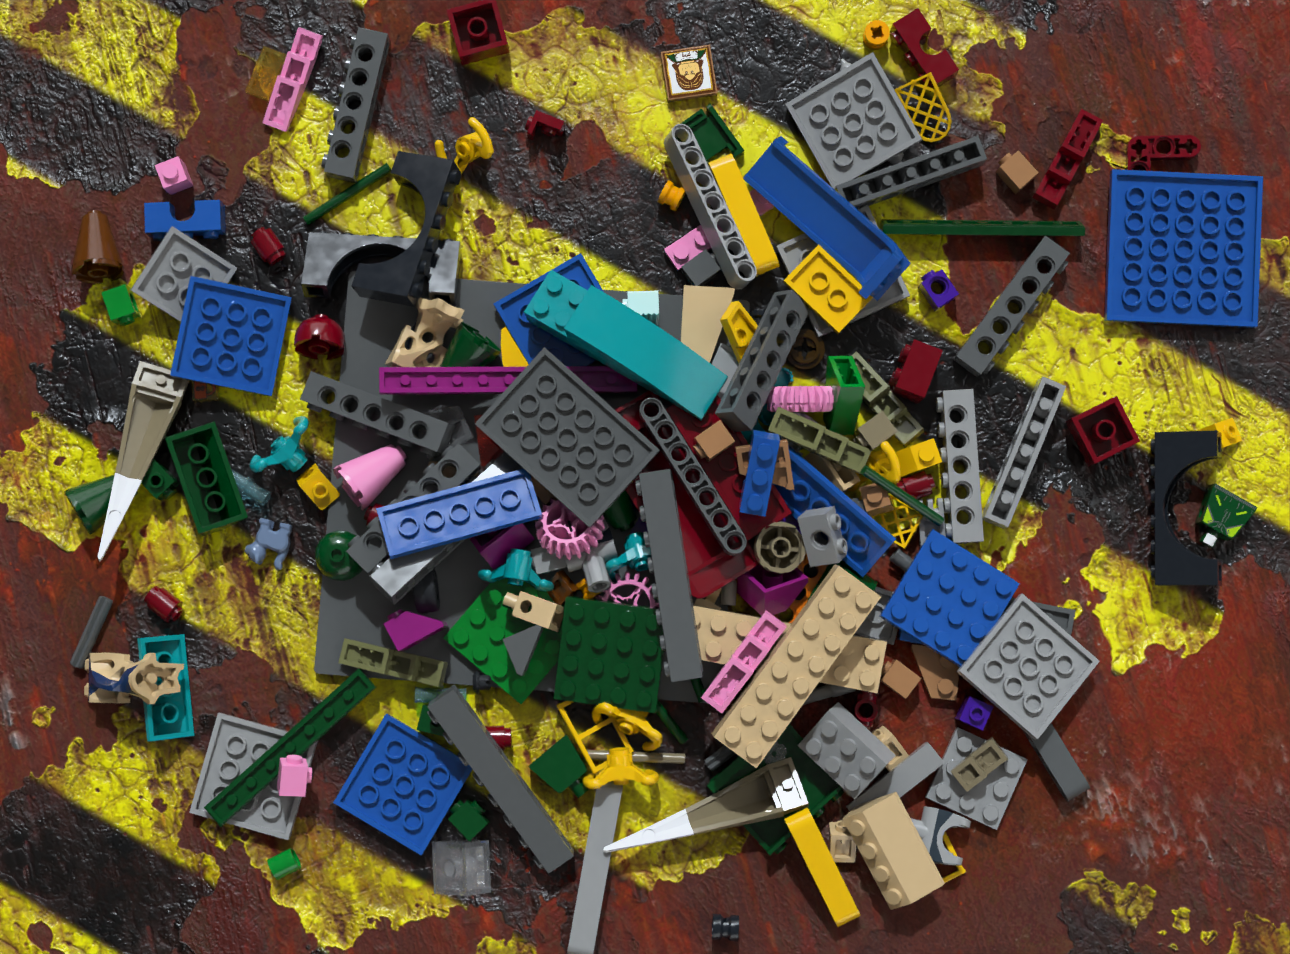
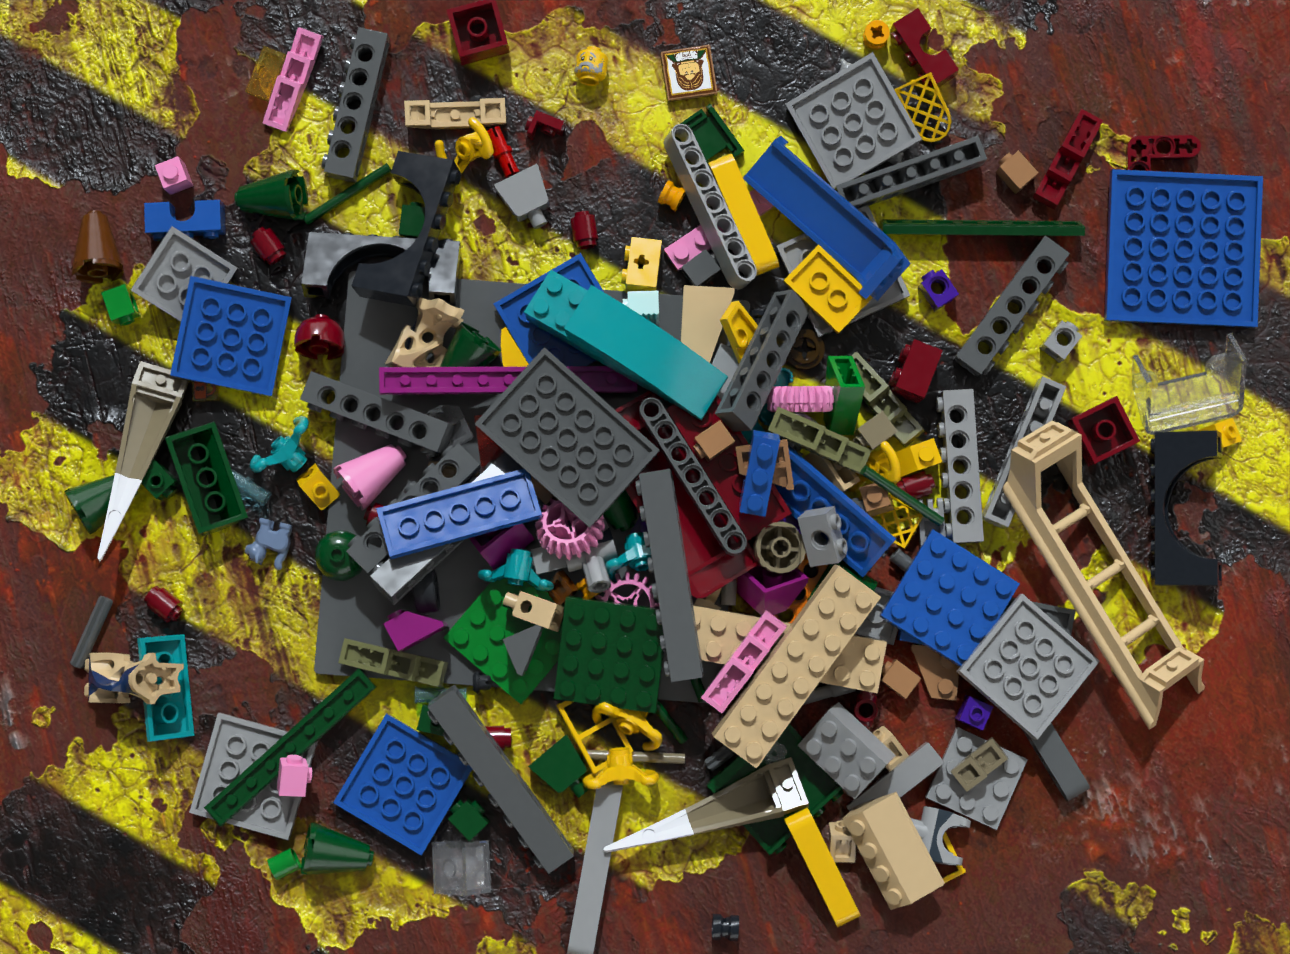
(275, 196): none -> dark green cone
(333, 852): none -> dark green cone
(412, 220): none -> dark green brick
(454, 114): none -> tan slope
(503, 152): none -> red pin
(525, 196): none -> light grey torso
(584, 230): none -> dark red brick
(591, 66): none -> yellow head
(642, 252): none -> yellow brick
(1056, 350): none -> light grey brick
(1063, 446): none -> tan piece
(1192, 398): none -> clear windscreen
(1222, 515): dark green torso -> none

